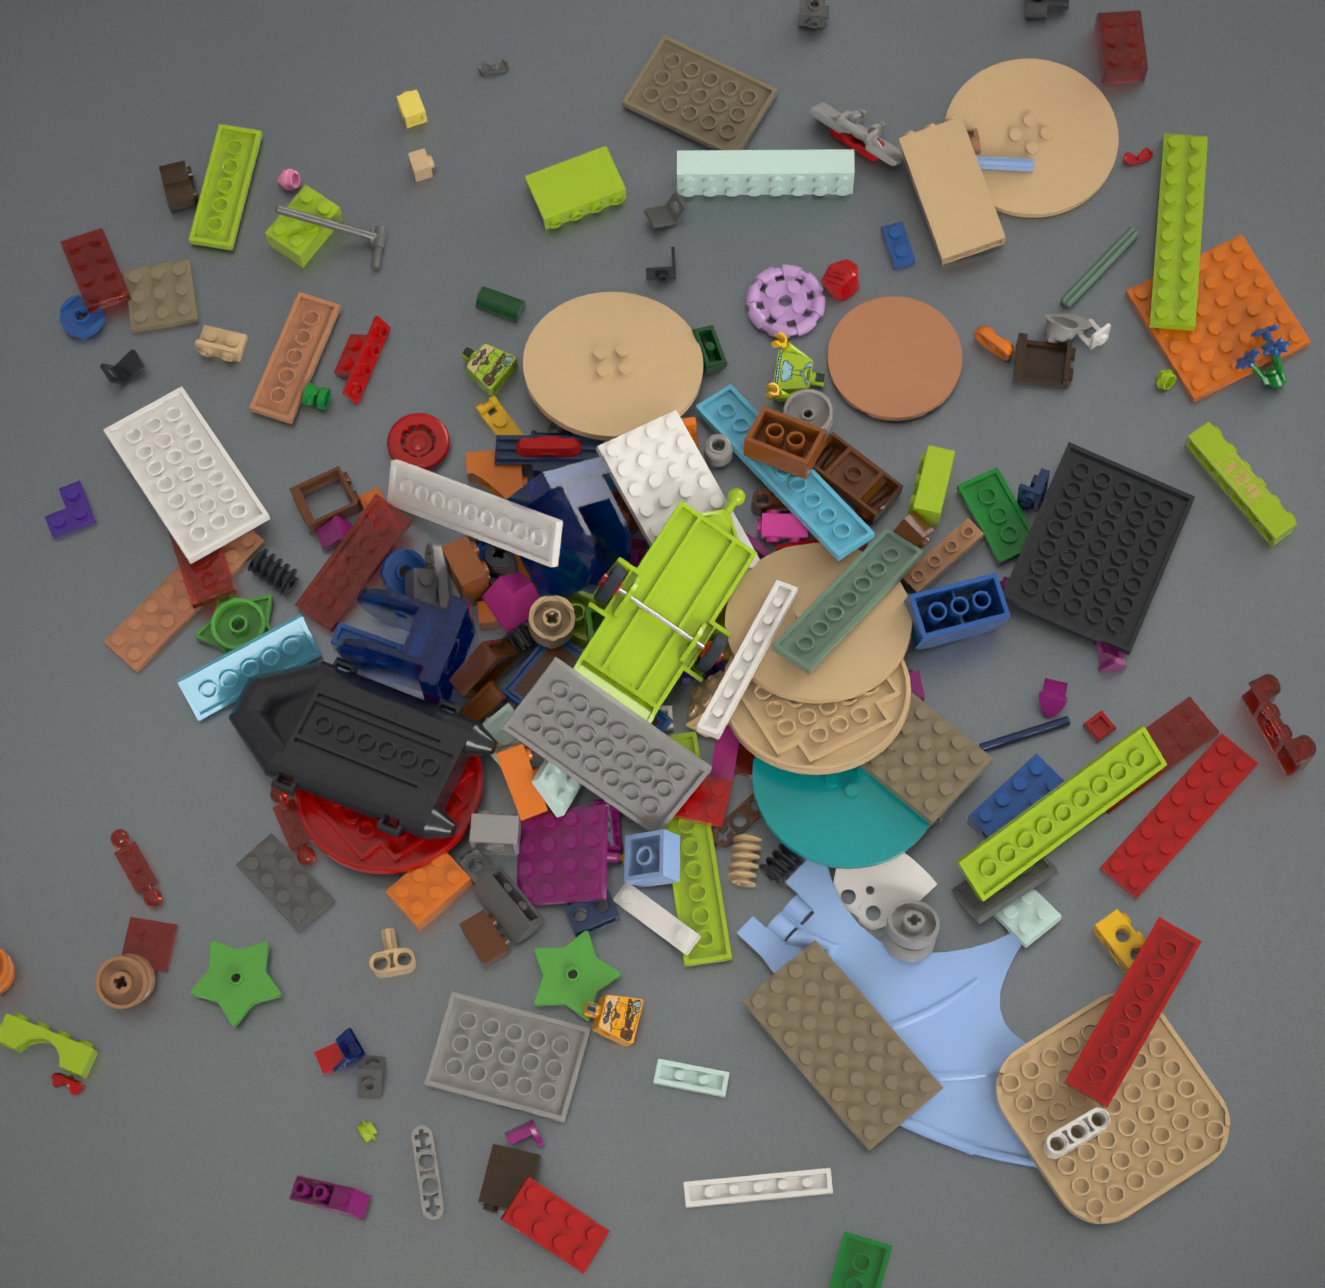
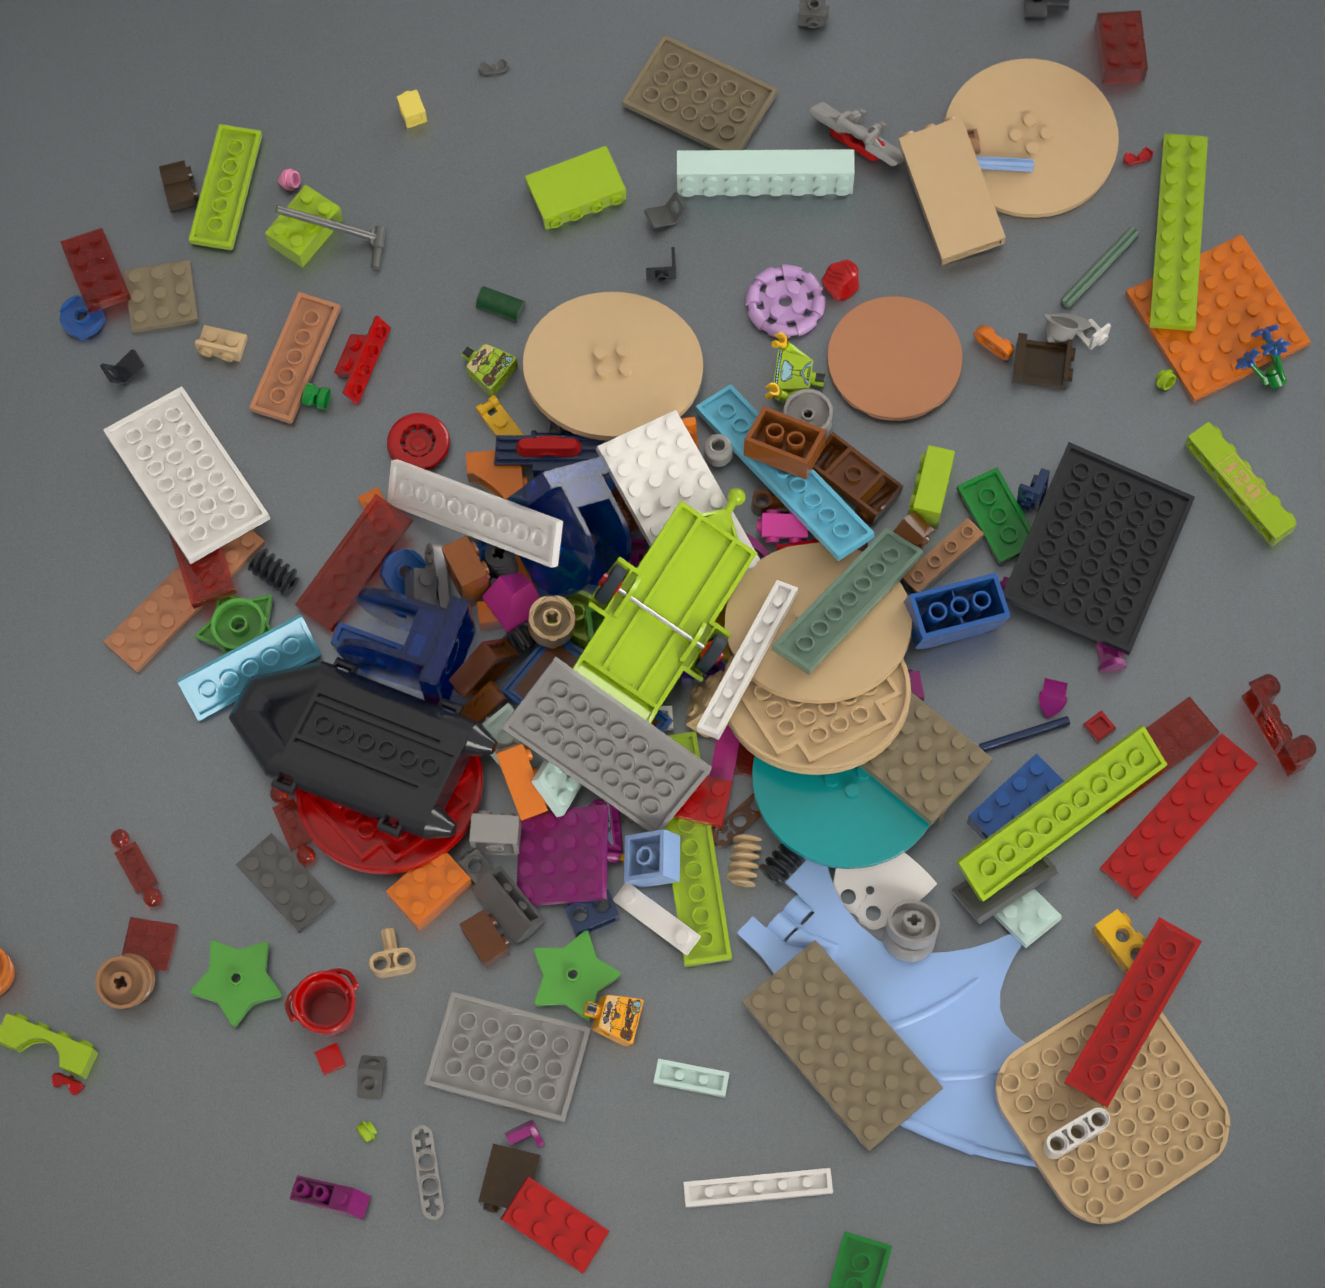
(75, 515): dark purple plate -> none
(317, 483): reddish brown window -> none
(324, 1002): none -> red piece
(333, 532): magenta tile -> none
(350, 1048): clear blue bracket -> none
(421, 164): tan plate -> none
(712, 352): dark green brick -> none
(898, 245): blue plate -> none

